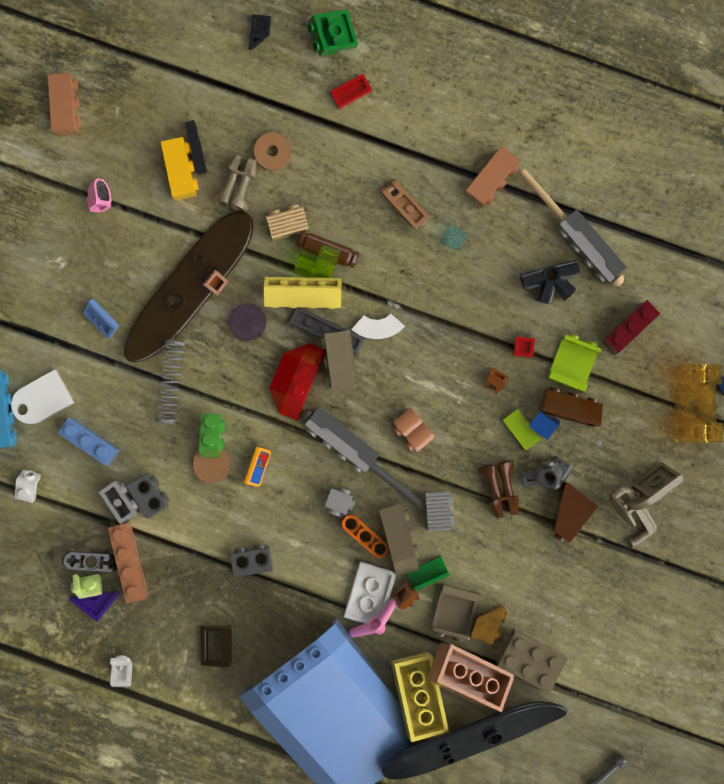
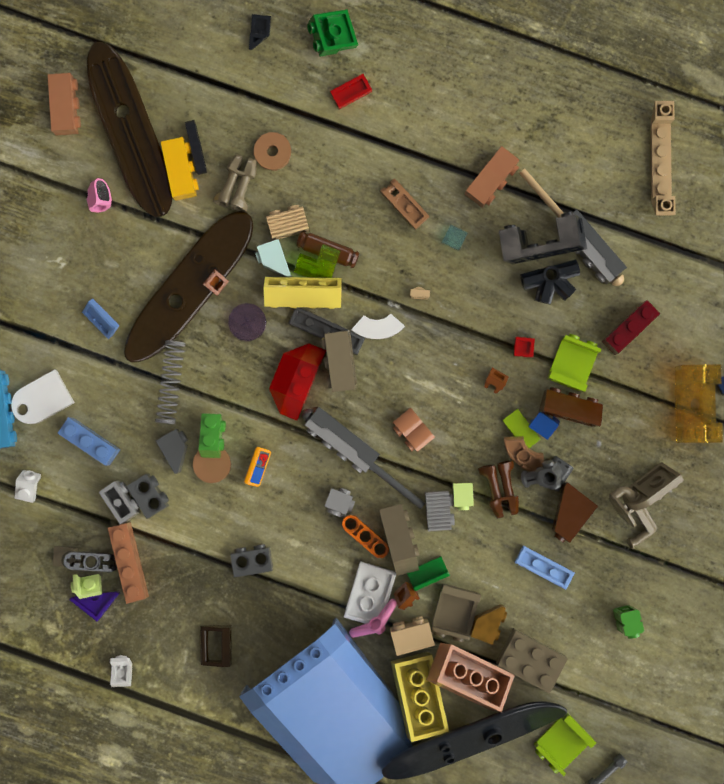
(132, 136): none -> dark brown piece
(174, 449): none -> dark grey slope
(273, 258): none -> light aqua slope
(411, 635): none -> tan brick
(419, 293): none -> tan tile
(462, 495): none -> yellowish green brick
(516, 247): none -> black plate
(522, 454): none -> medium nougat tile
(544, 567): none -> light blue tile
(563, 743): none -> lime panel
(628, 621): none -> bright green brick
(660, 144): none -> tan slope

